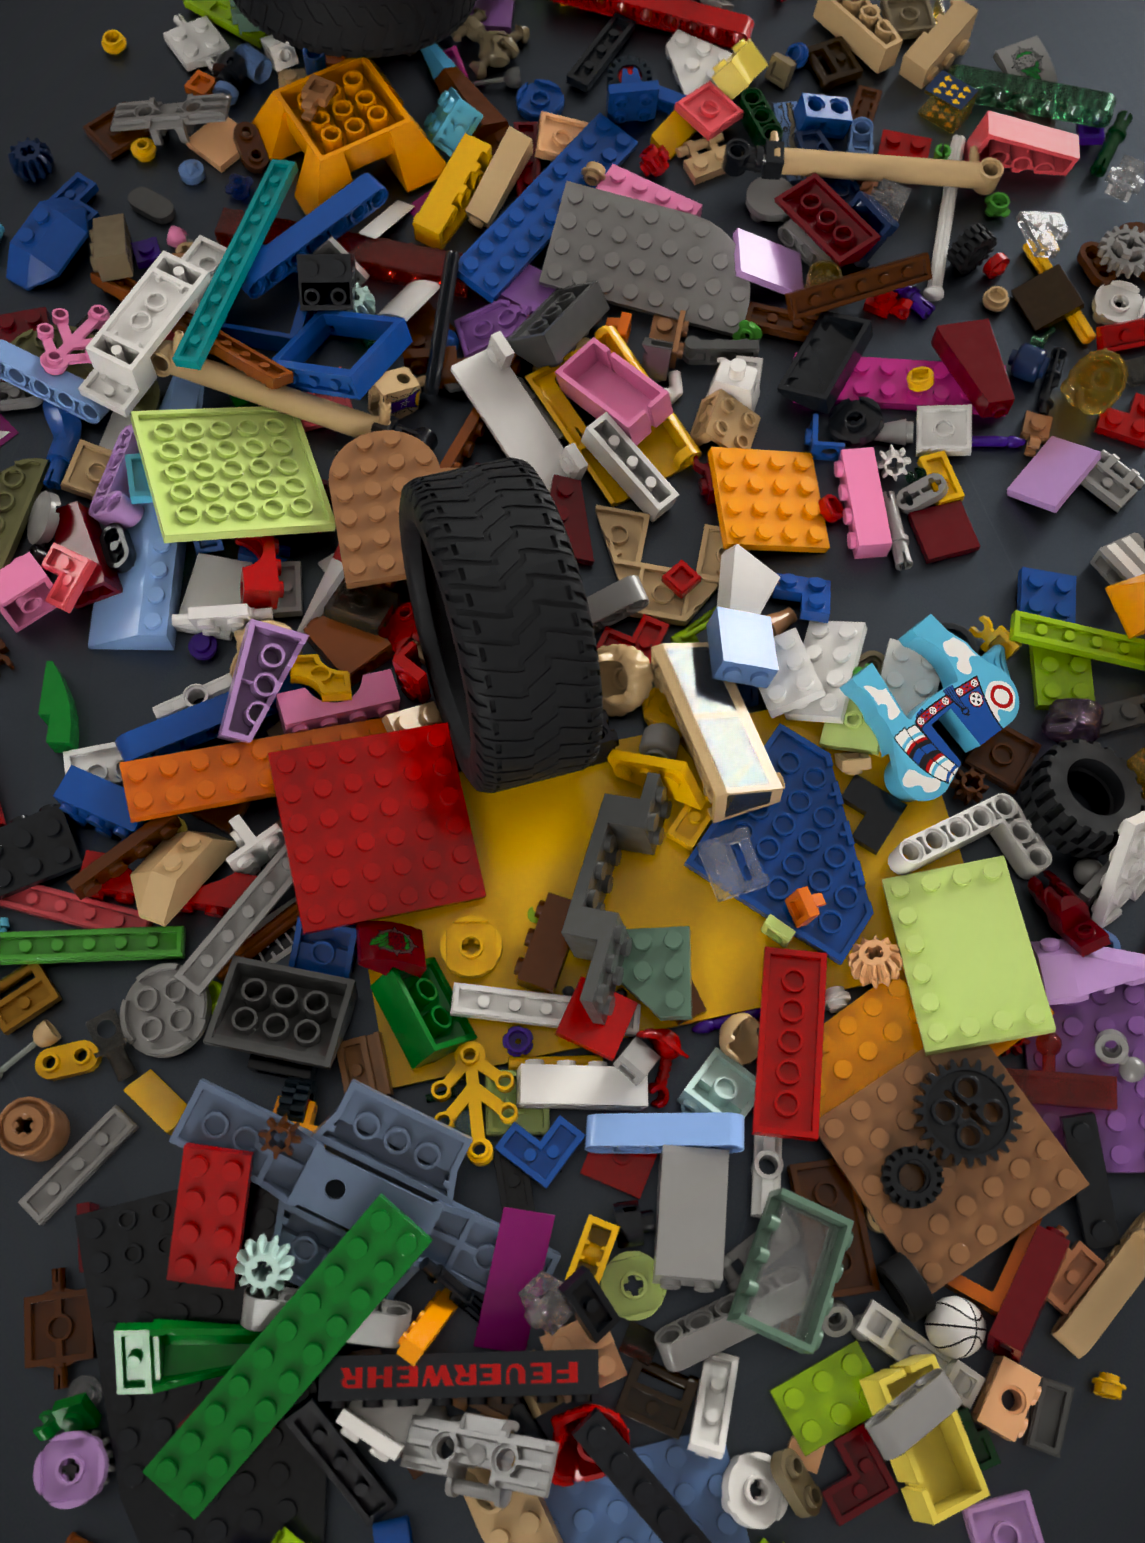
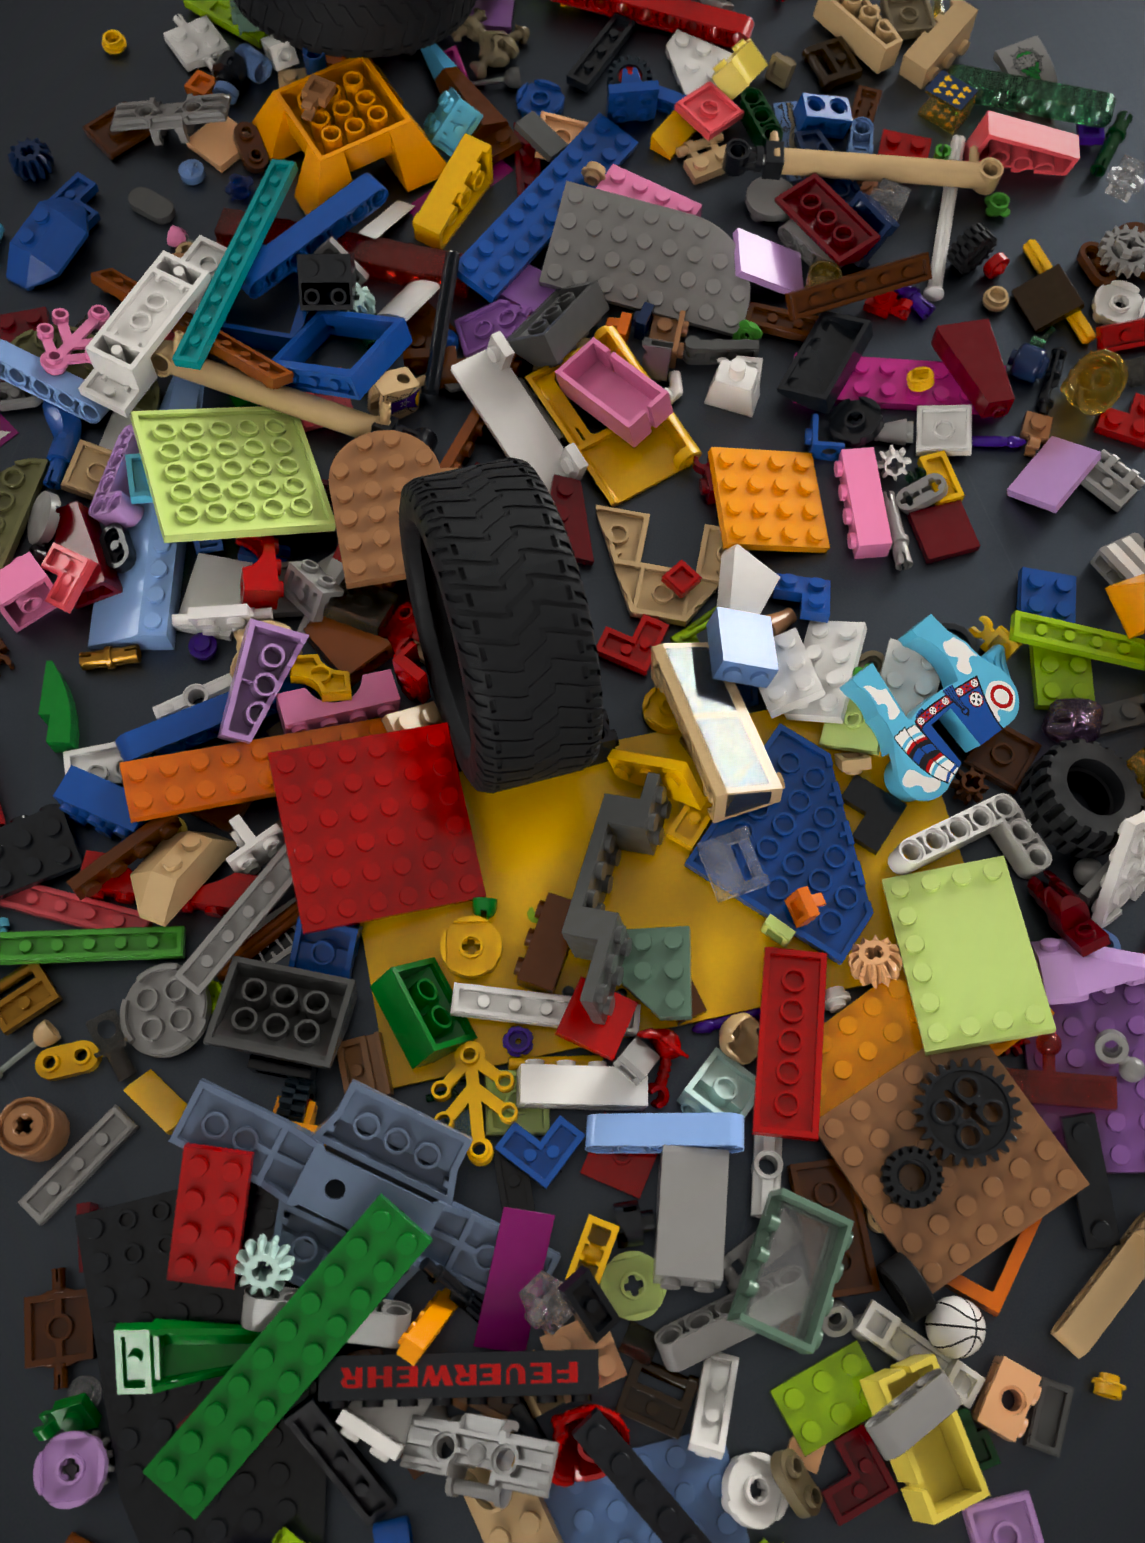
(110, 657): none -> pearl gold pin
(111, 248): dark tan brick -> none
(144, 149): yellow plate -> none
(146, 252): dark purple plate -> none
(280, 1146): reddish brown gear -> none
(309, 588): none -> light grey bracket
(390, 945): dark red slope -> none
(484, 904): none -> green hinge
(499, 178): tan slope -> none
(540, 136): none -> dark grey tile
(617, 602): light grey beam -> none
(624, 678): tan piece -> none
(629, 466): white brick -> none
(643, 320): none -> dark blue plate
(654, 160): red gear -> none
(660, 741): light grey head -> none
(724, 422): tan bracket -> none
(799, 53): blue plate -> none
(830, 508): red tile -> none
(1028, 1293): dark red slope -> none
(1041, 231): clear plate -> none
(1074, 1276): nougat plate -> none

